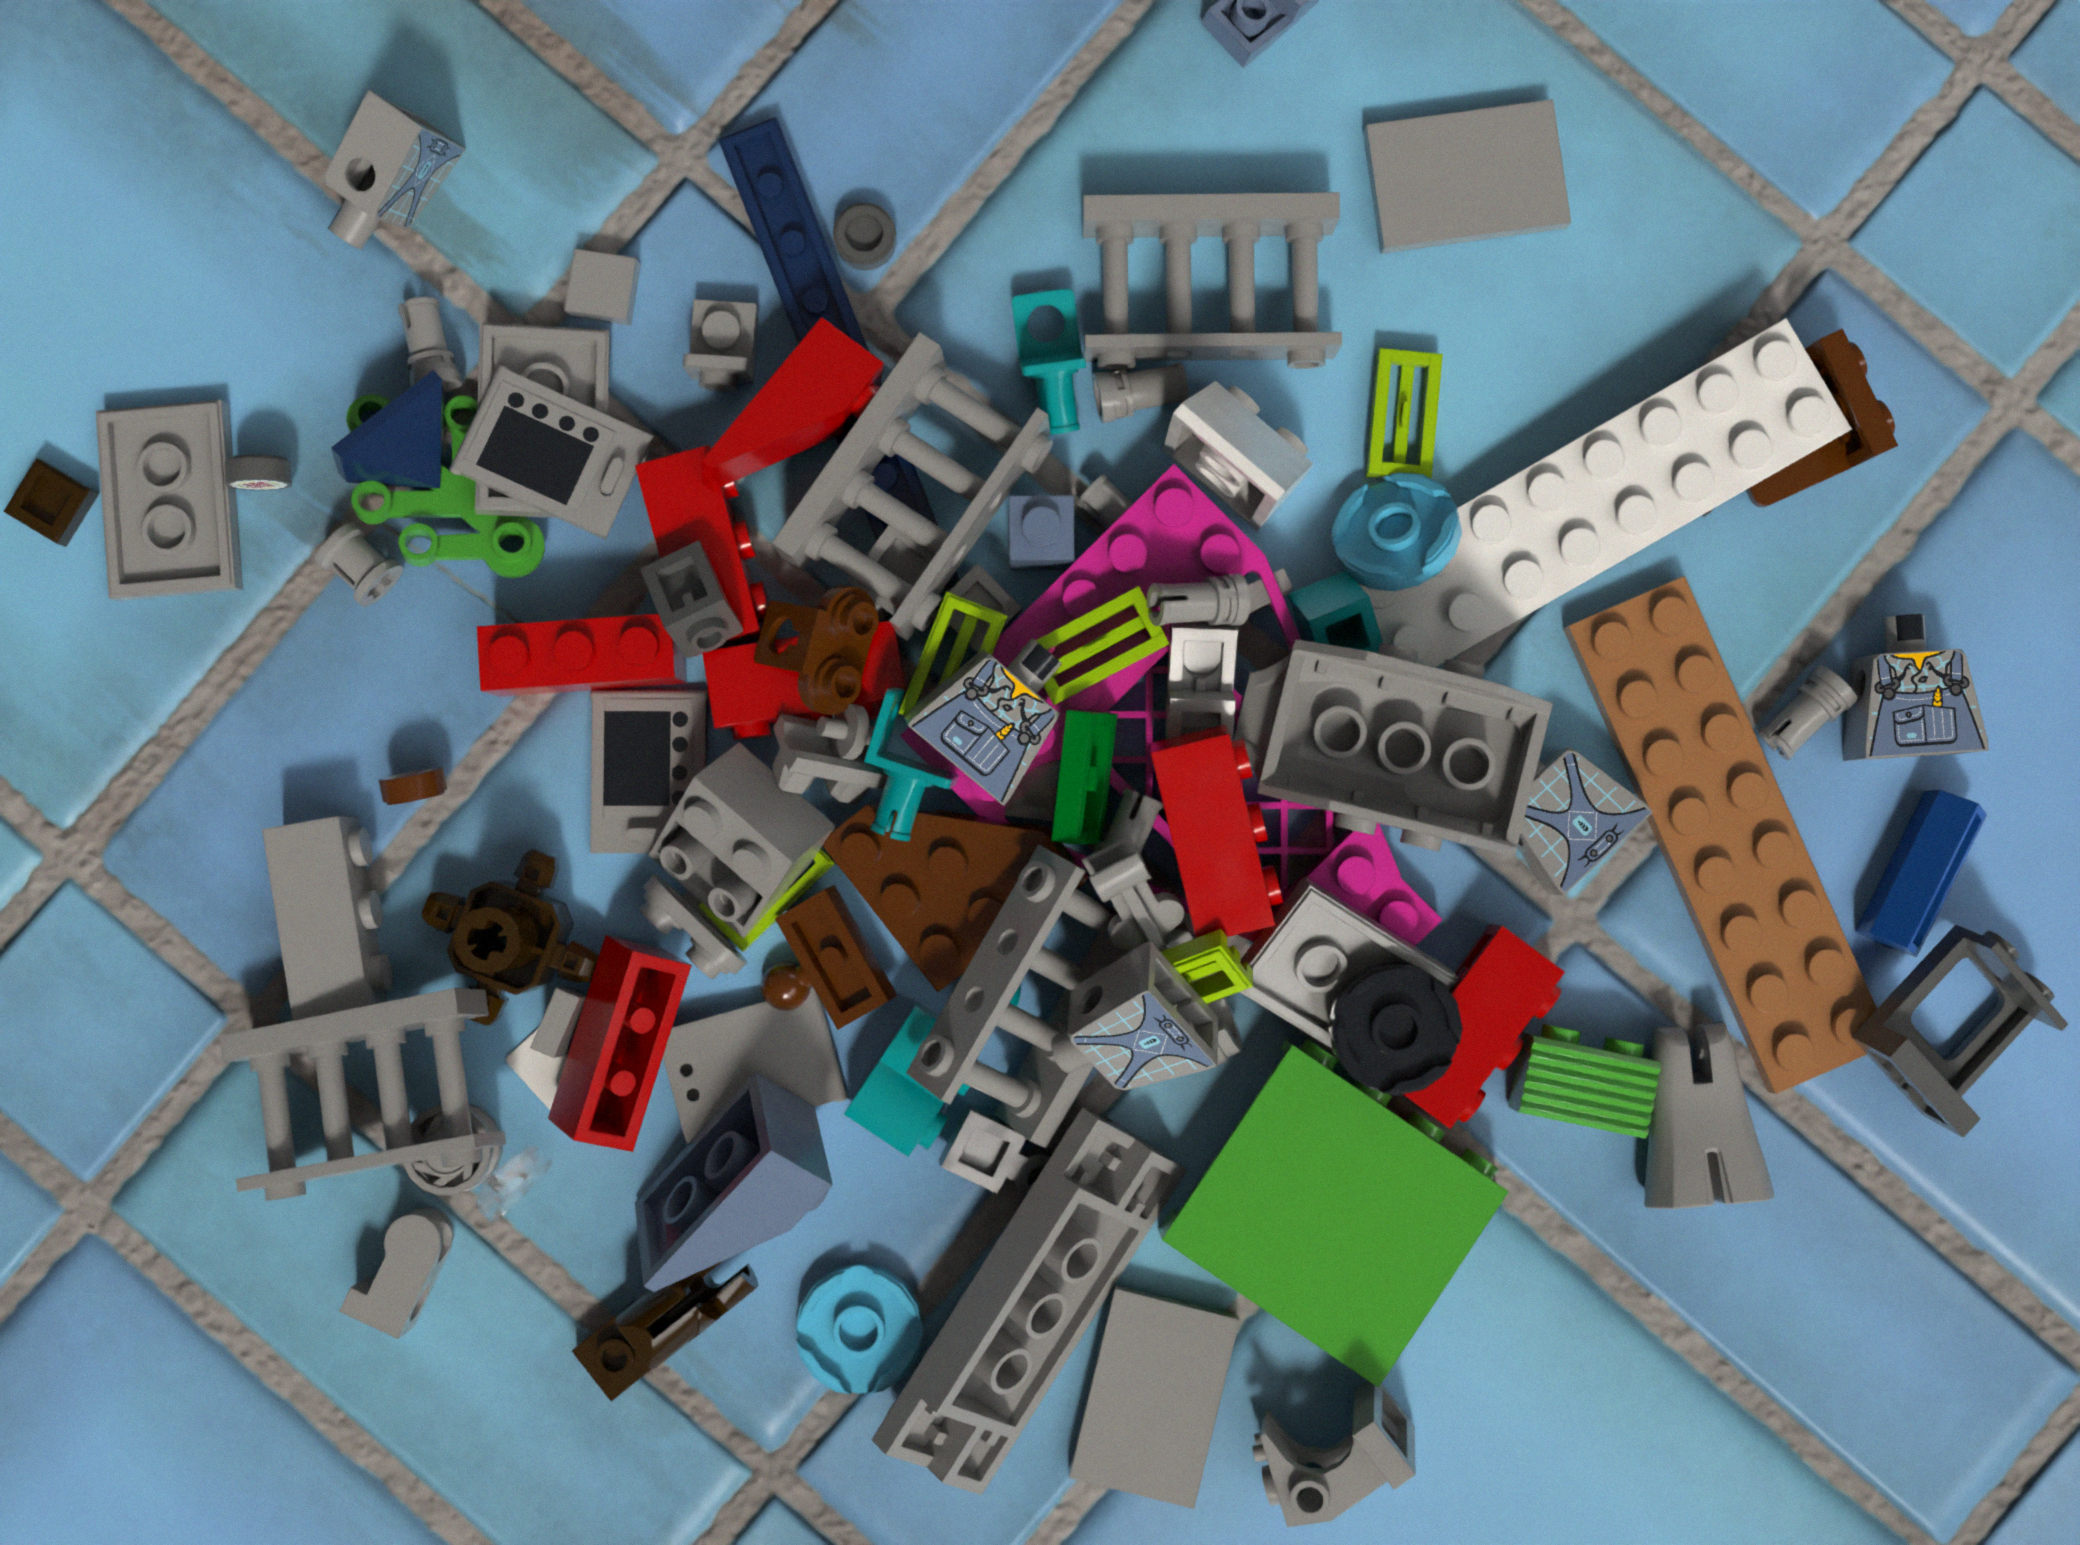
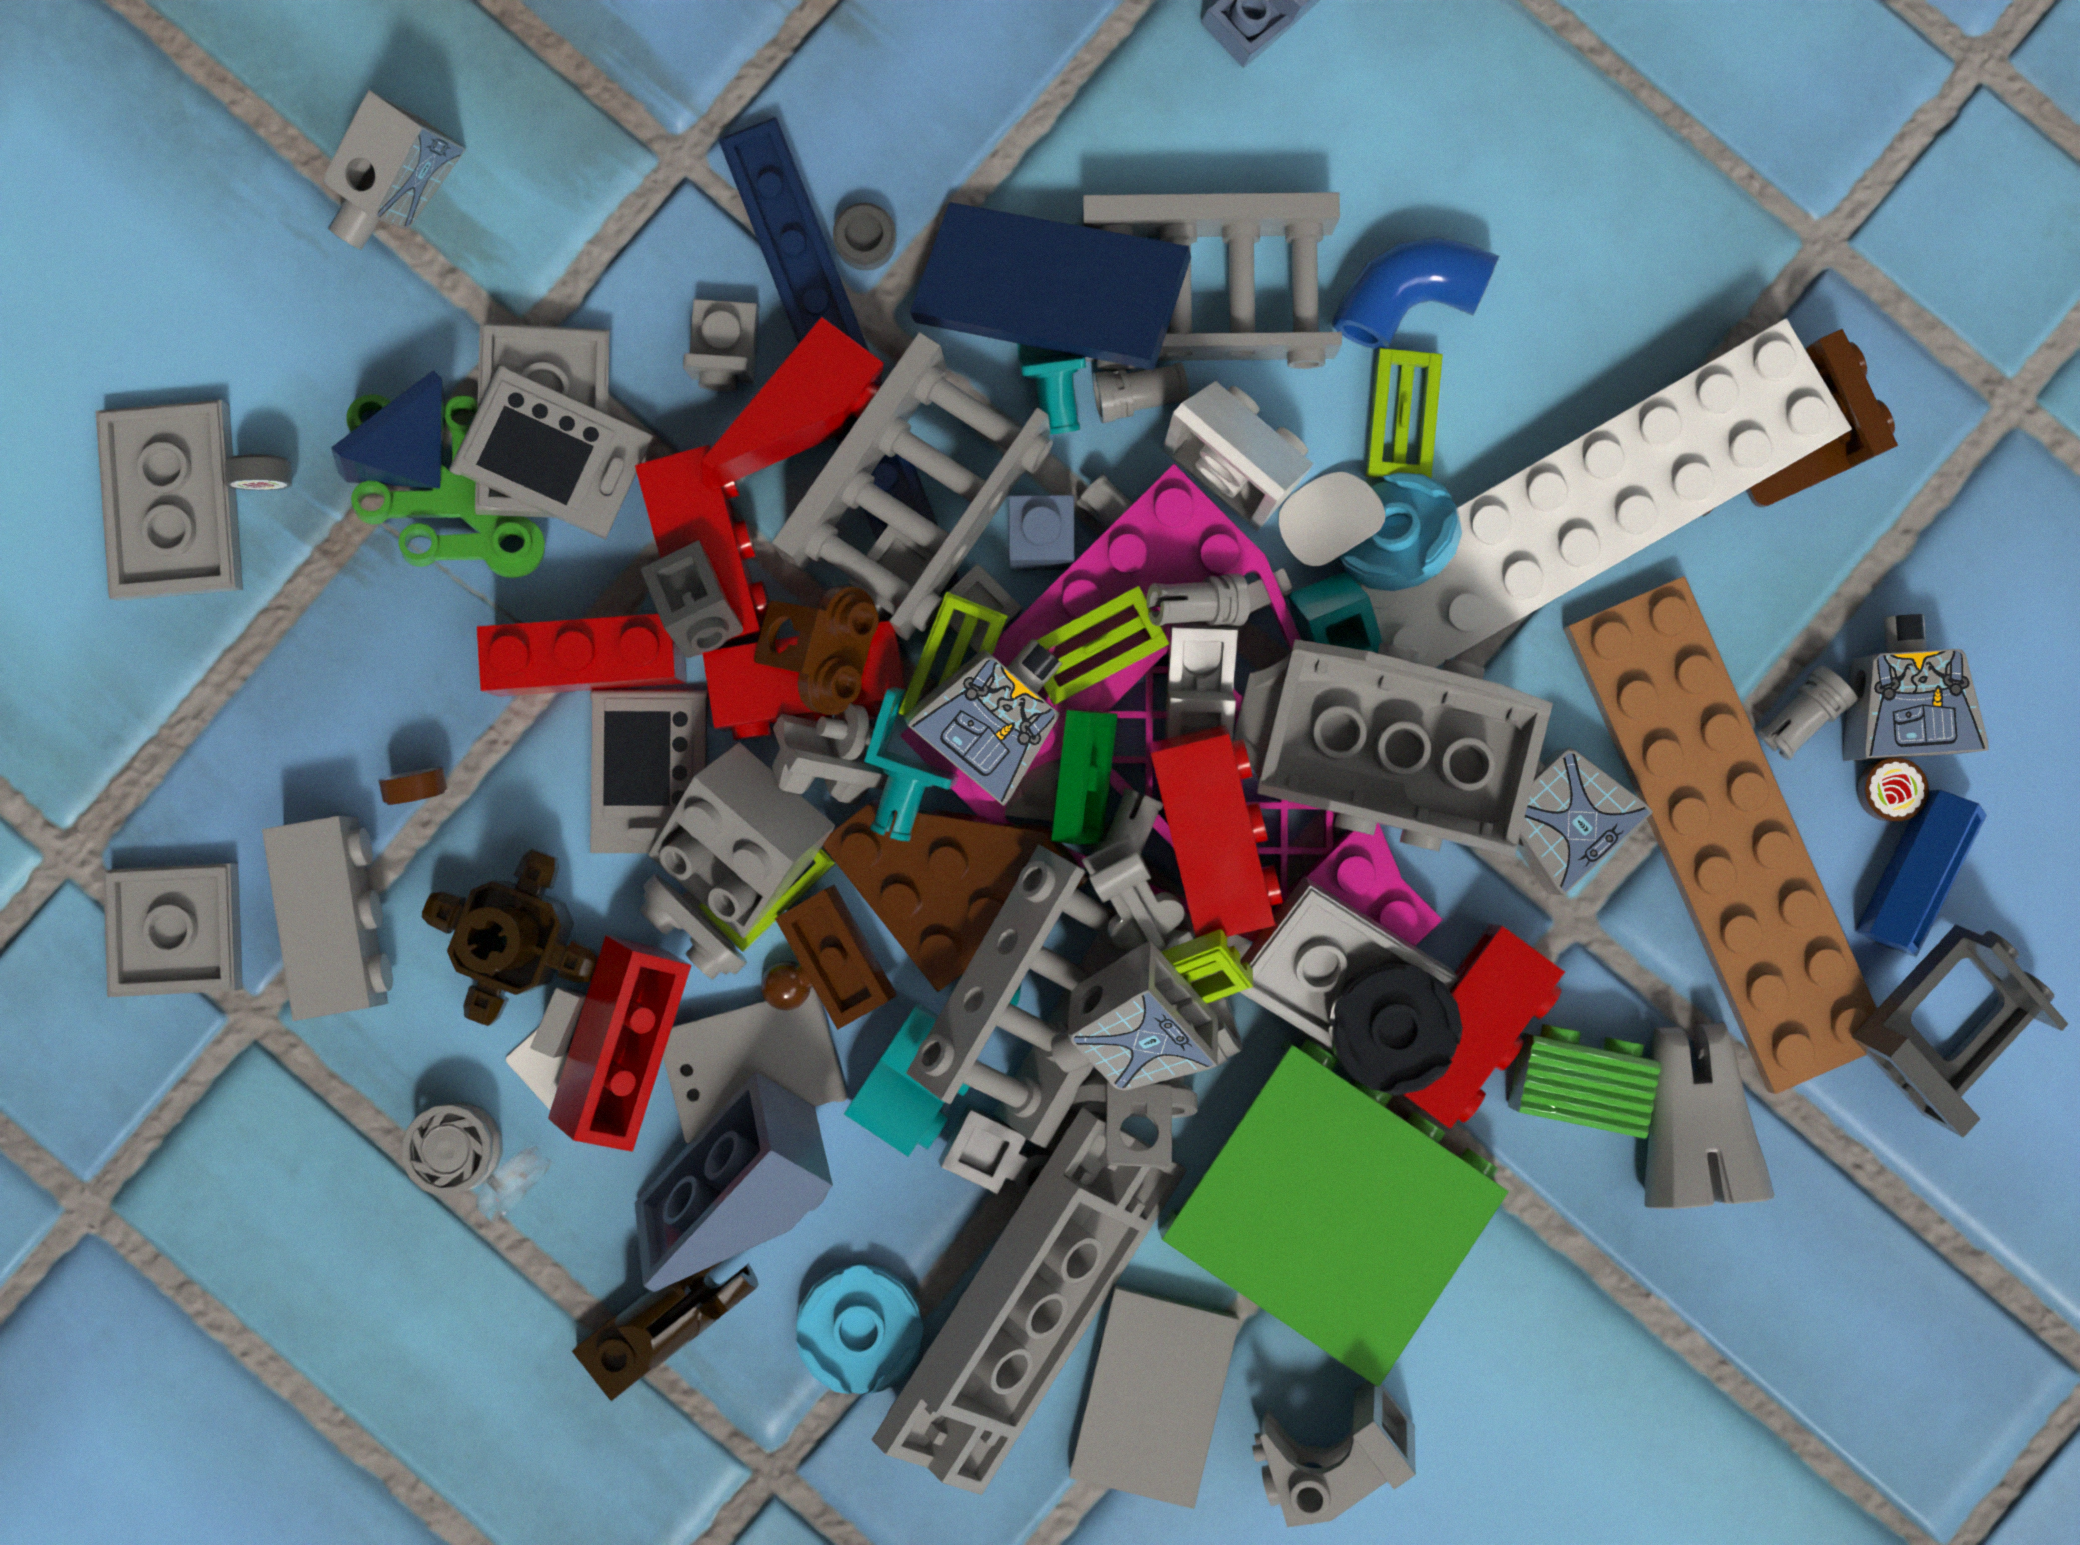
(51, 502): dark brown tile -> none
(172, 930): none -> light grey tile
(326, 1042): light grey fence -> none
(358, 564): light grey bush -> none
(413, 1259): light grey leg -> none
(427, 343): light grey pin -> none
(602, 287): light grey tile -> none
(1051, 285): none -> dark blue tile
(1154, 1101): none -> light grey bracket
(1330, 517): none -> white sticker
(1411, 275): none -> blue cylinder
(1467, 176): light grey tile -> none
(1893, 789): none -> tile

